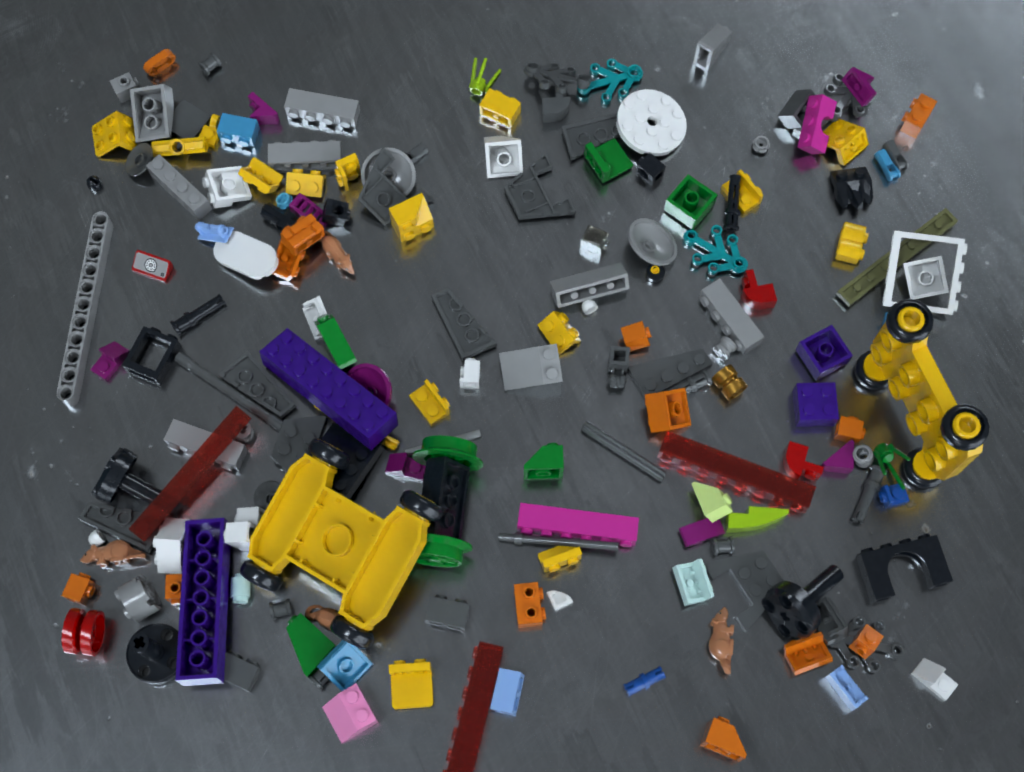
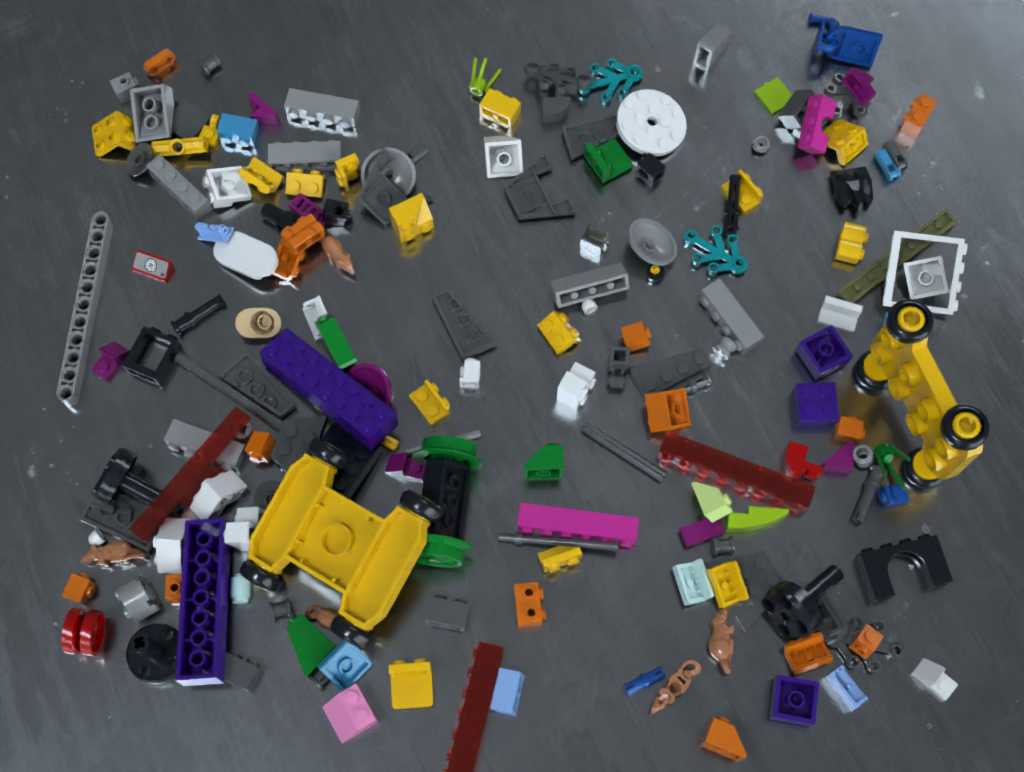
(92, 186): black hinge -> none
(216, 494): none -> white brick
(258, 323): none -> tan piece
(260, 446): none -> orange brick
(283, 201): medium azure plate -> none
(530, 367): light grey slope -> none
(559, 599): white tile -> none
(575, 386): none -> white brick
(676, 684): none -> nougat animal
(690, 202): green brick -> none
(727, 583): none -> yellow bracket
(729, 382): pearl gold wheel -> none
(757, 296): red brick -> none
(773, 95): none -> lime piece
(794, 700): none -> dark purple brick
(839, 313): none -> white panel
(845, 42): none -> blue plate

